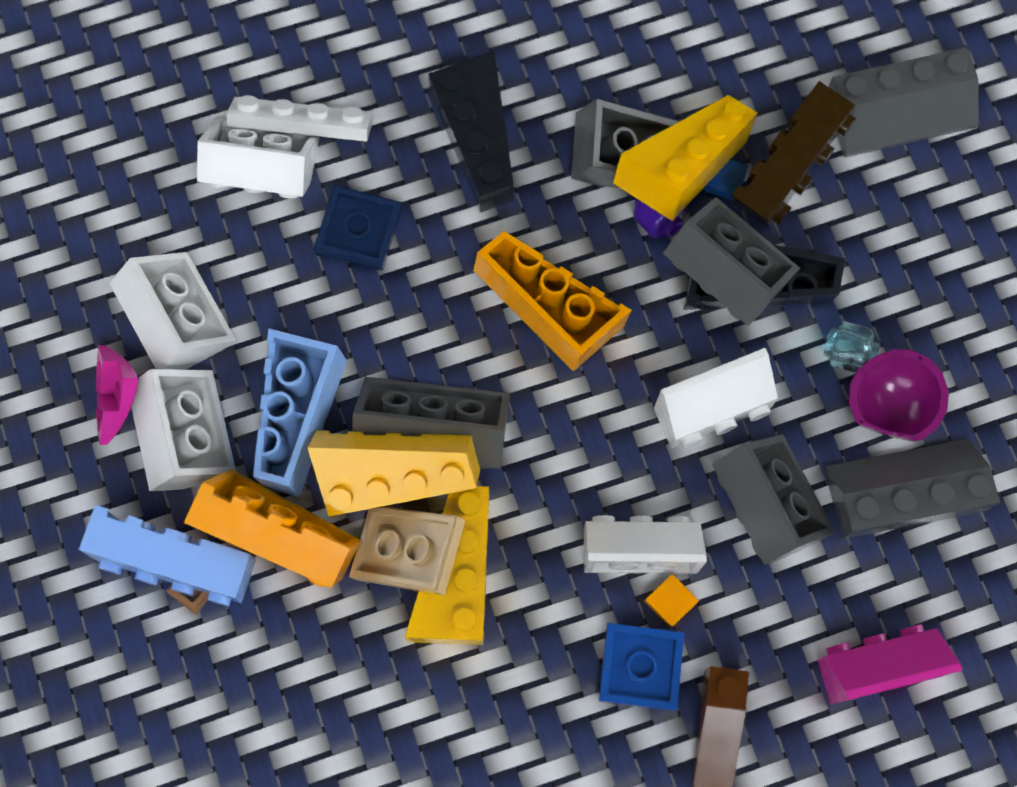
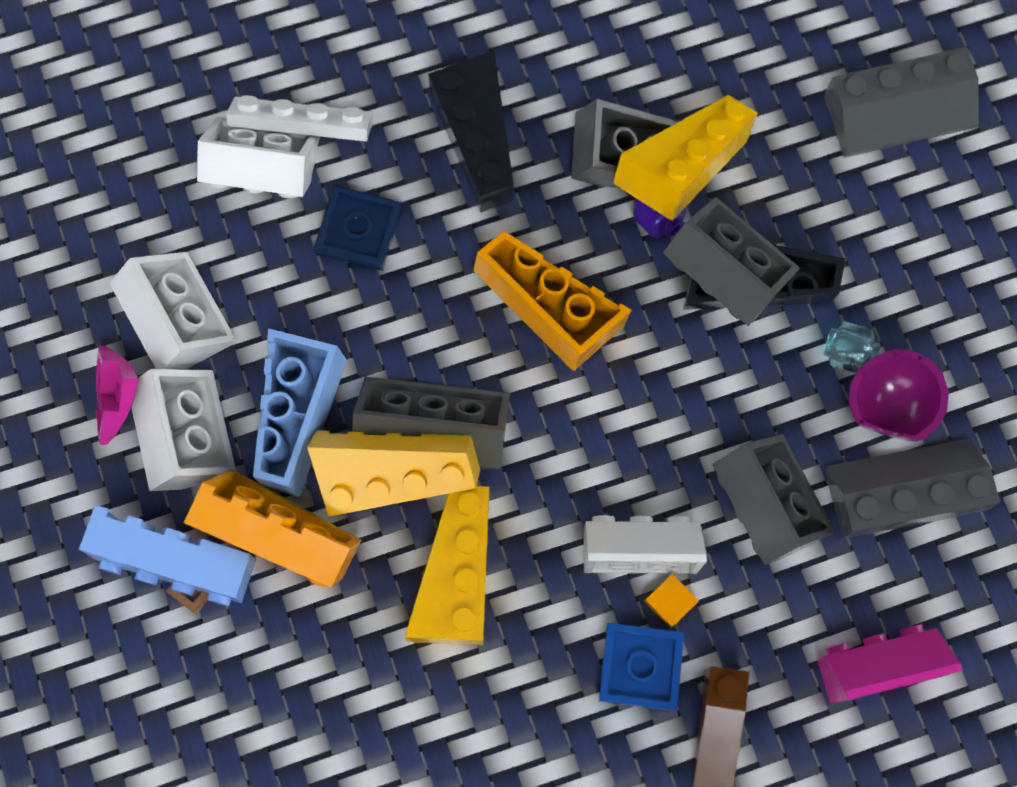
(407, 549): tan tile -> none
(717, 399): white slope -> none
(727, 179): blue tile -> none
(795, 155): dark brown wedge -> none

